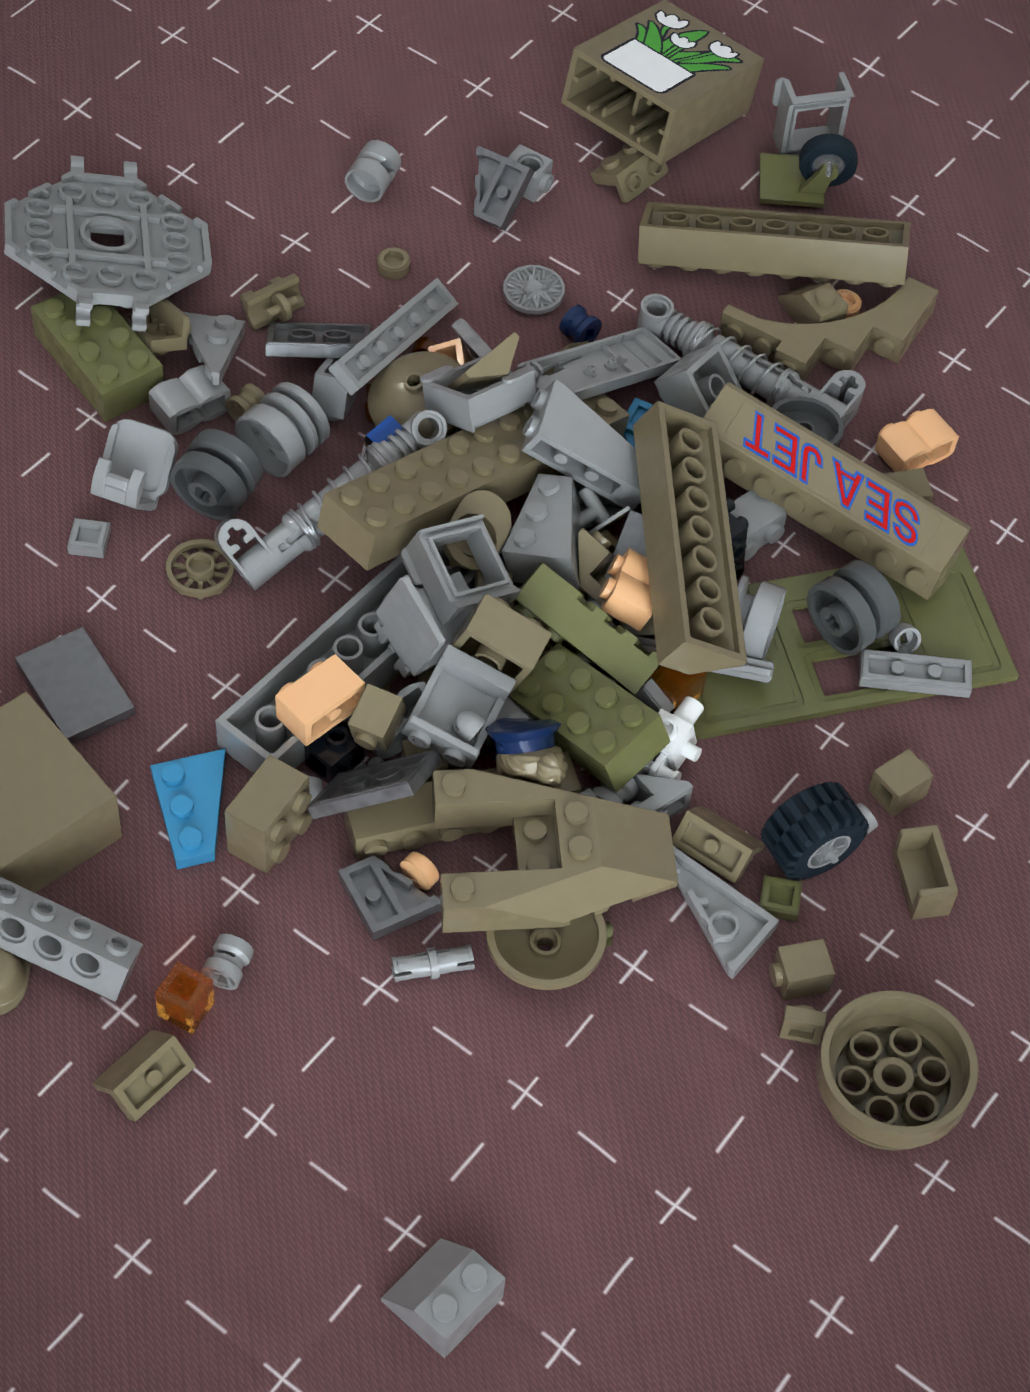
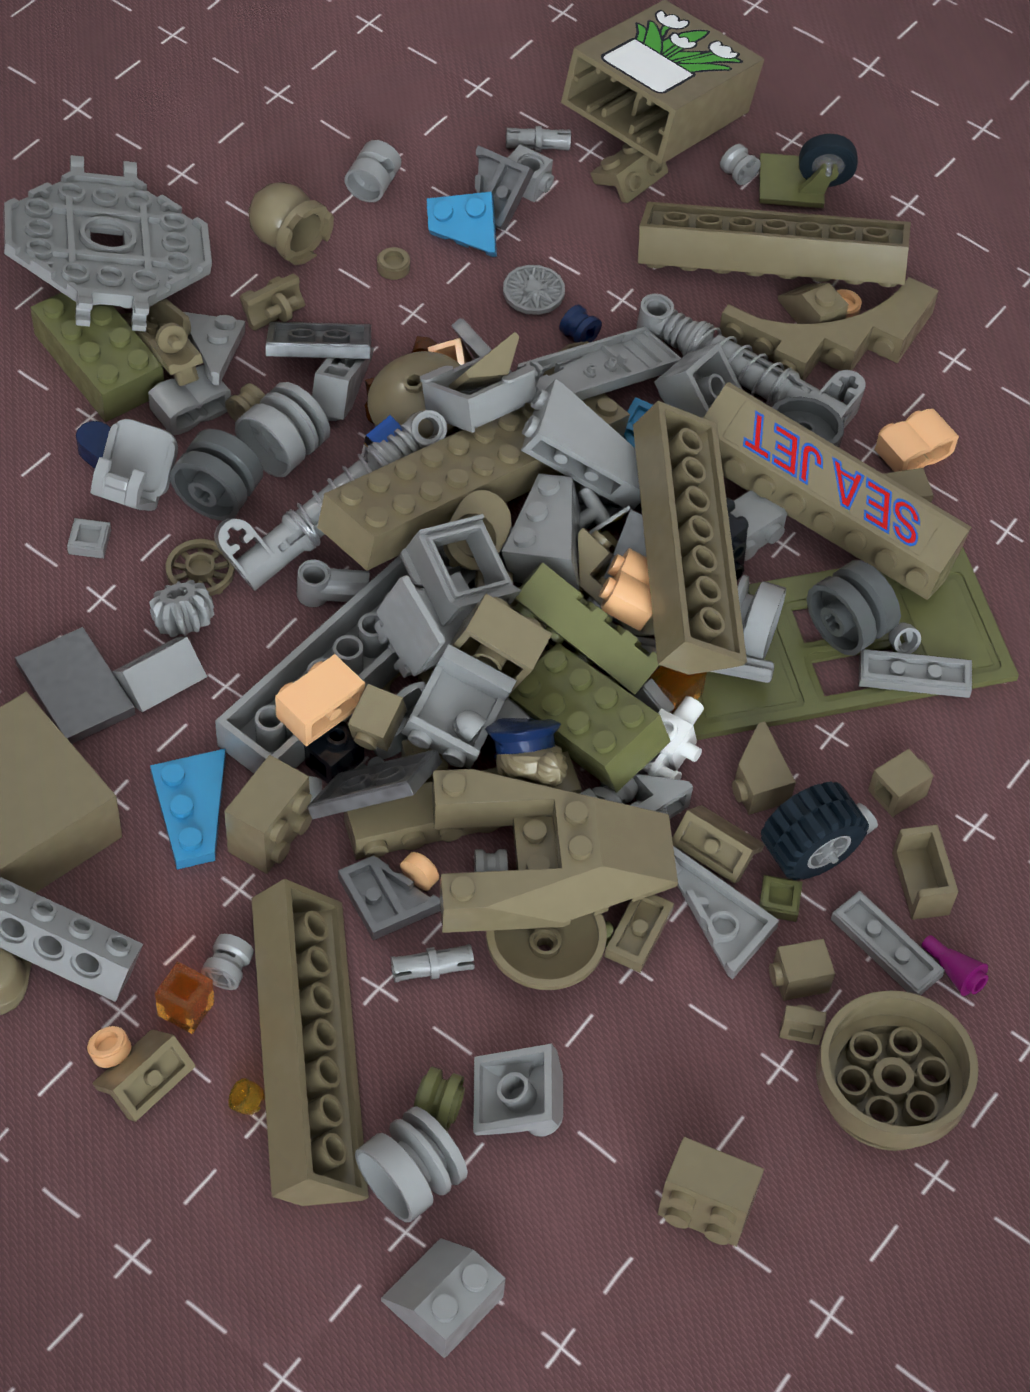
(92, 440): none -> dark blue piece
(109, 1047): none -> light nougat tile
(160, 673): none -> light grey brick
(176, 353): none -> dark tan hips
(182, 608): none -> light grey gear
(246, 1097): none -> clear yellow hinge
(289, 221): none -> dark tan tile
(307, 1046): none -> dark tan slope
(329, 583): none -> light grey piece
(393, 336): light grey plate -> none
(411, 1164): none -> light grey wheel
(441, 1096): none -> olive wheel
(465, 219): none -> dark azure wing
(490, 861): none -> light grey wheel
(518, 1092): none -> light grey slope
(538, 138): none -> light grey pin
(639, 931): none -> dark tan plate
(709, 1192): none -> dark tan brick
(740, 164): none -> light grey wheel
(762, 774): none -> dark tan slope
(791, 141): light grey piece -> none
(887, 944): none -> light grey tile
(964, 972): none -> magenta cone

